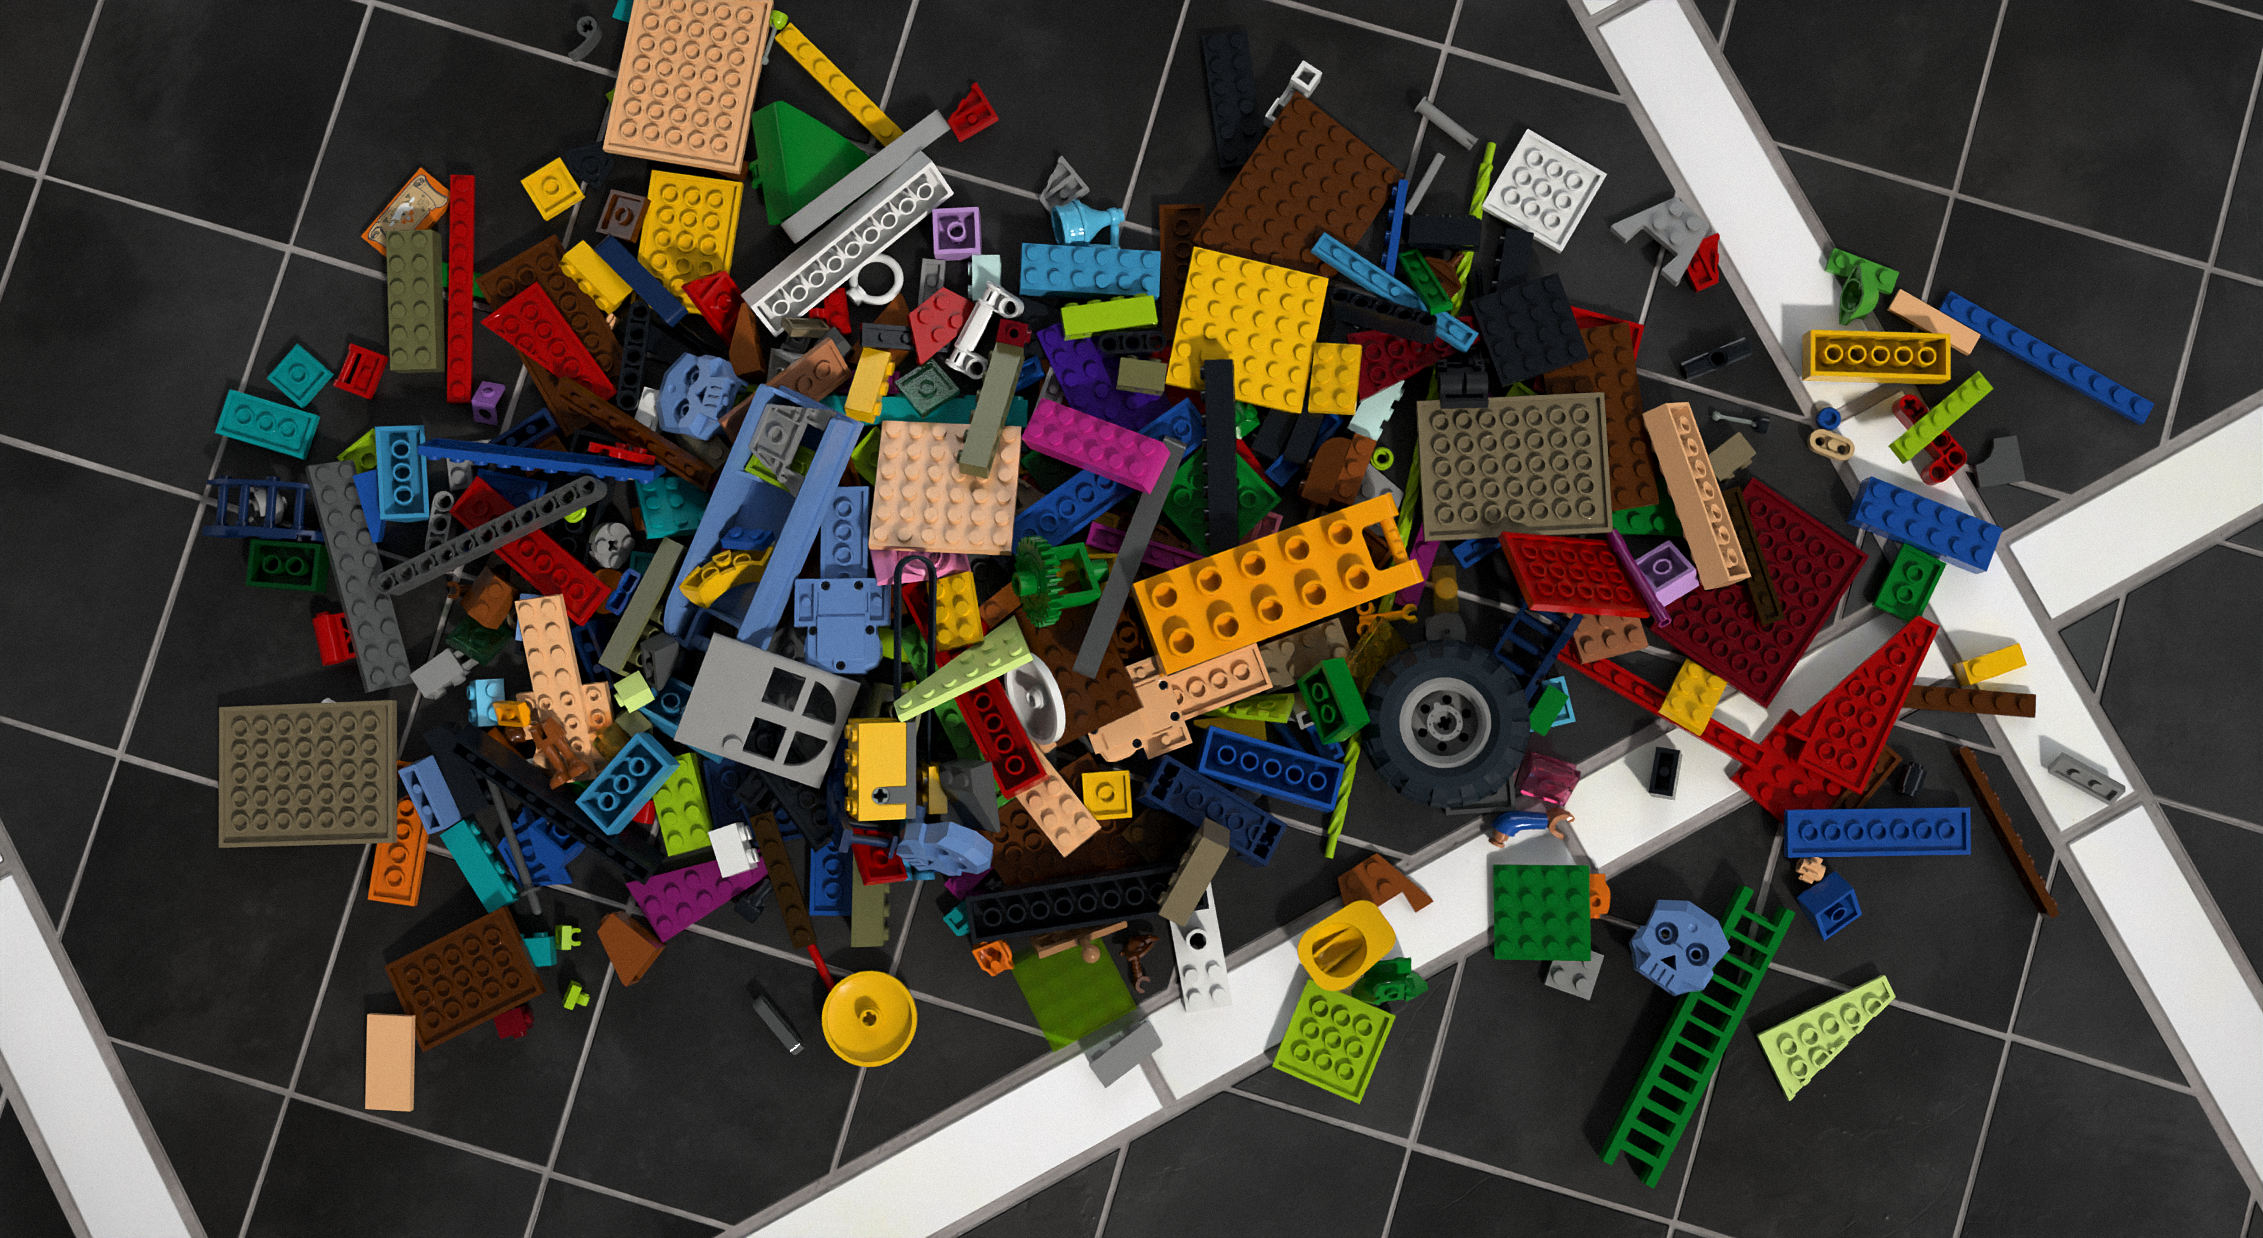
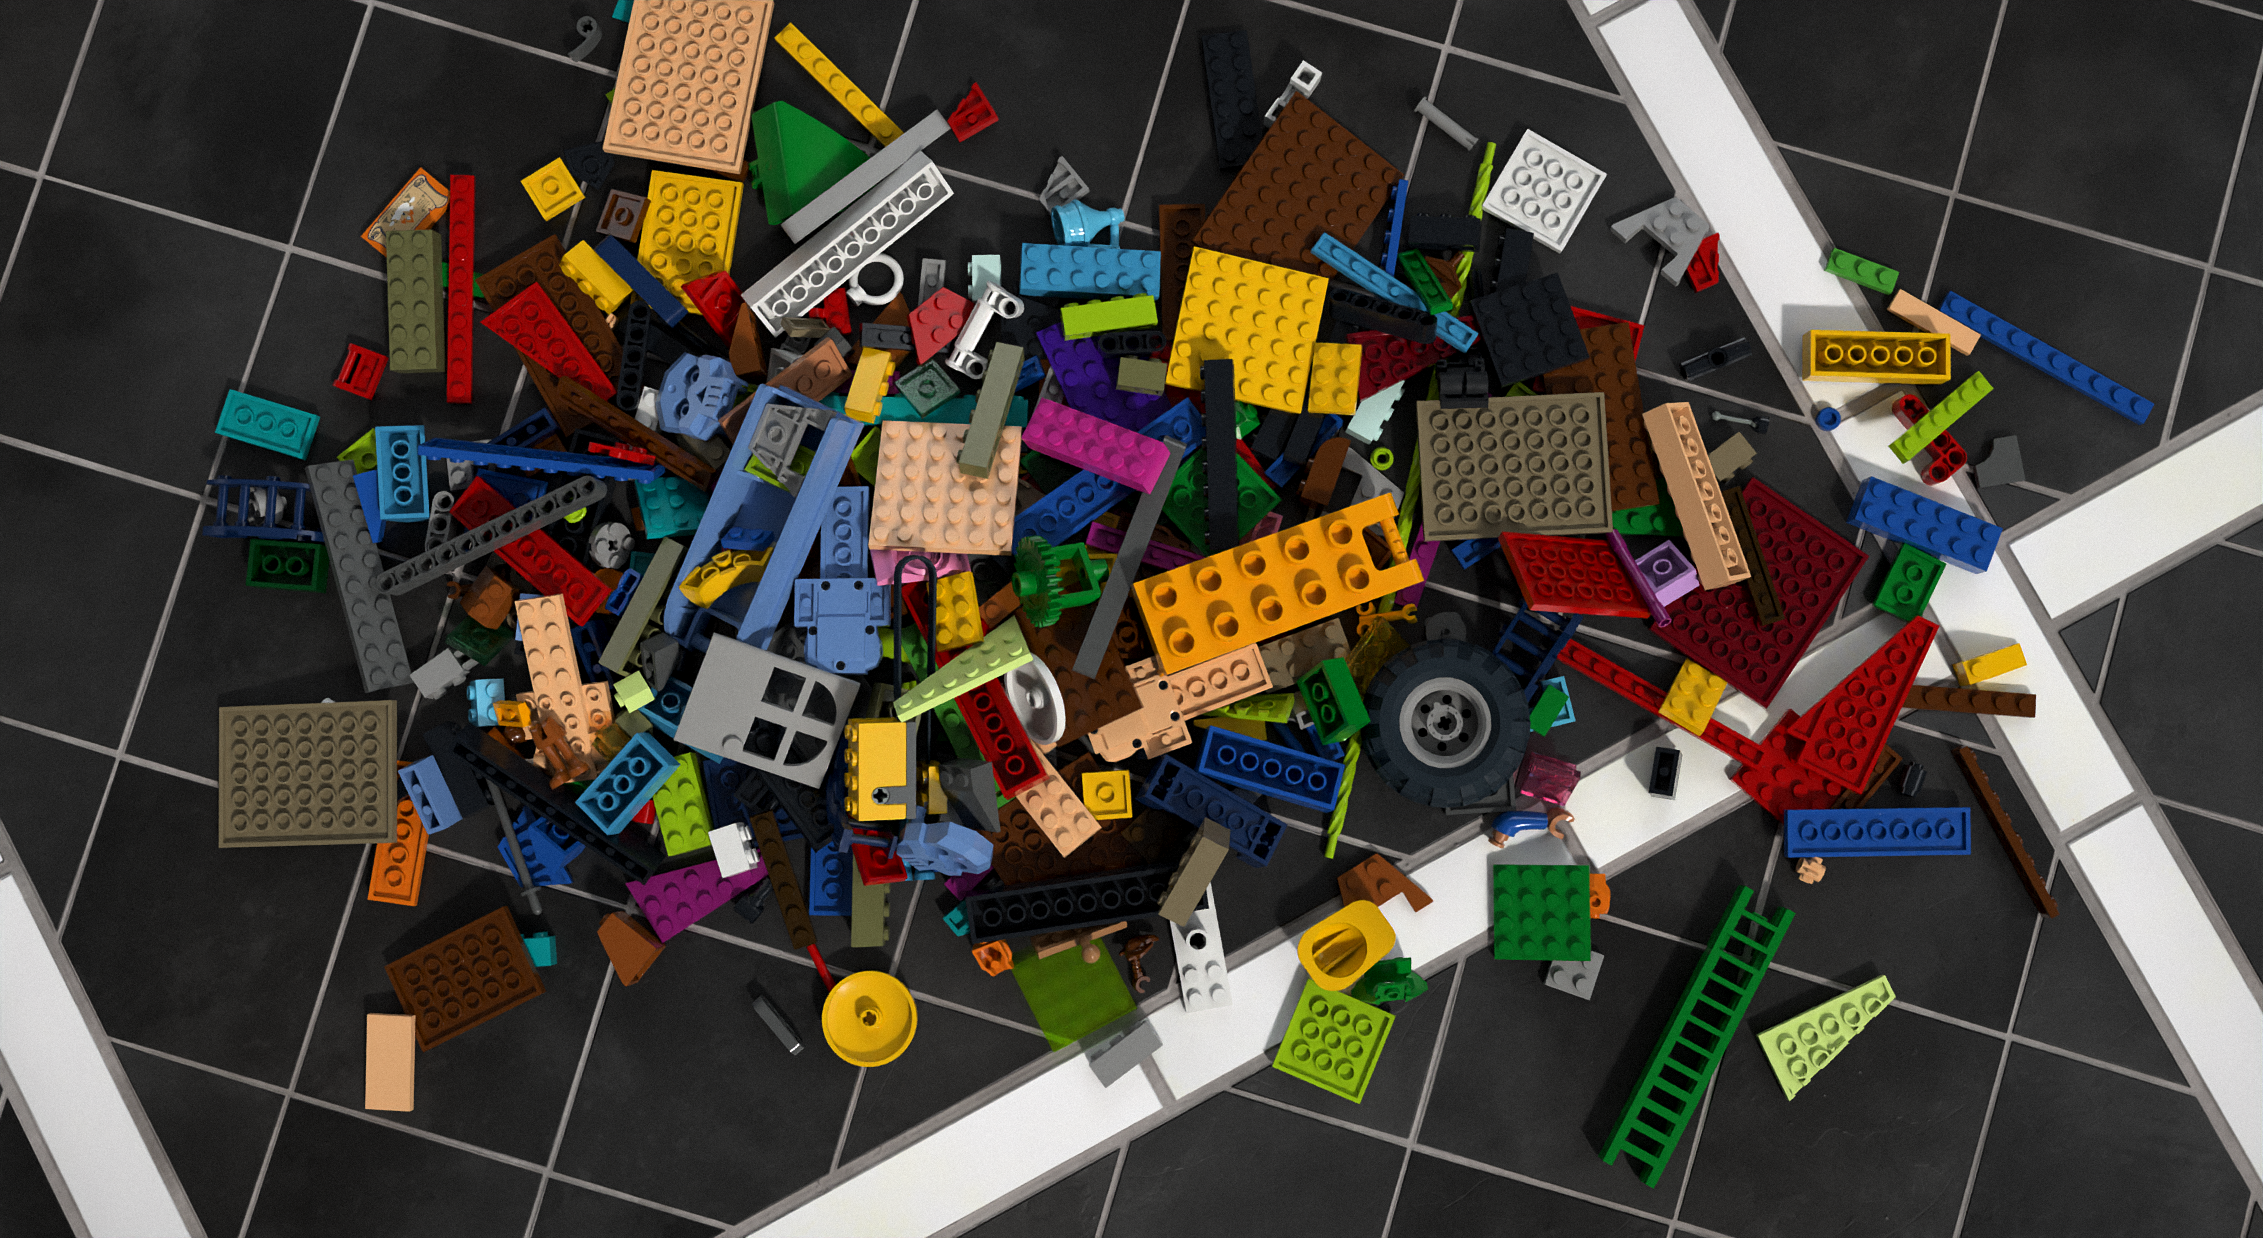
(300, 376): teal plate -> none
(332, 638): red piece -> none
(479, 865): teal brick -> none
(487, 398): medium lavender bracket -> none
(514, 1022): dark red brick -> none
(563, 937): lime tile -> none
(574, 995): lime tile -> none
(777, 22): hinge -> none
(957, 233): lavender brick -> none
(1004, 332): dark red brick -> none
(1352, 470): dark orange brick -> none
(1423, 186): light grey tile -> none
(1445, 589): clear yellow tile -> none
(1607, 636): nougat plate -> none
(1688, 931): medium blue brick -> none
(1829, 445): tan plate -> none
(1830, 905): blue slope -> none
(1857, 297): bright green hat -> none
(2086, 779): light grey plate -> none

